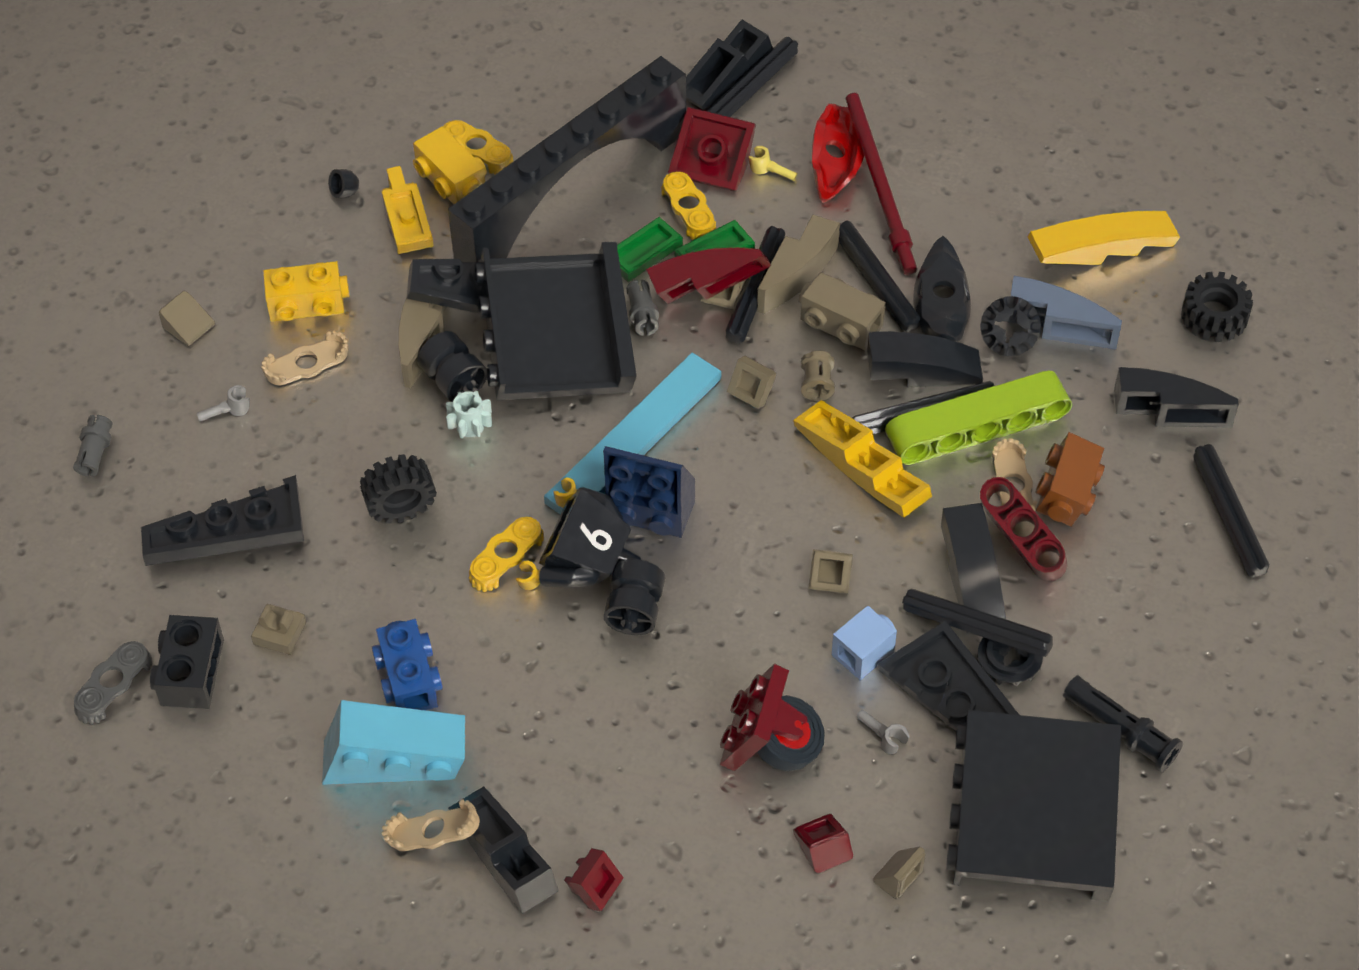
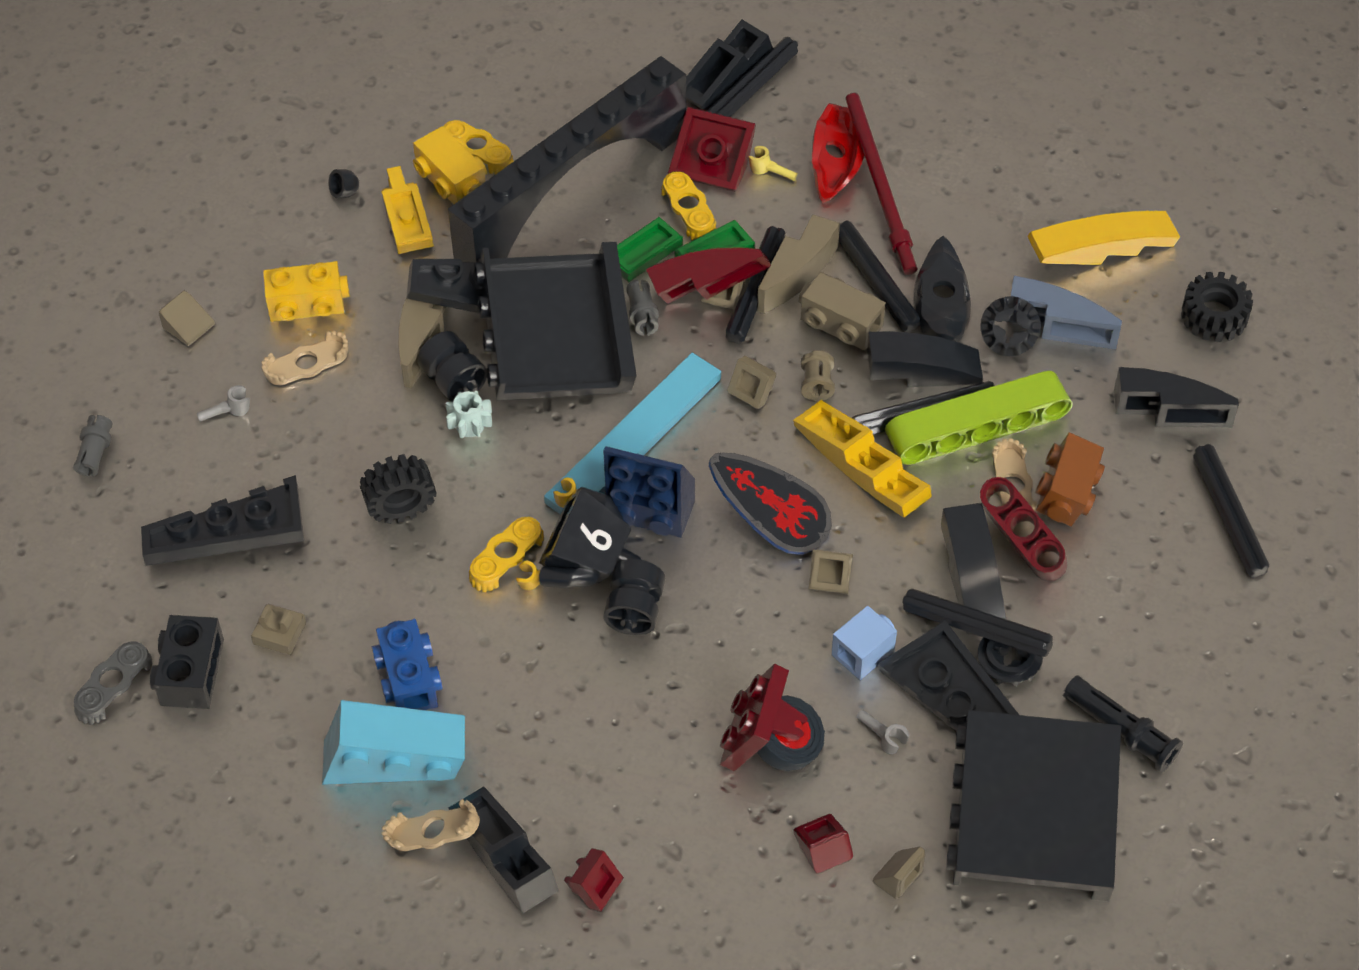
(773, 502): none -> shield

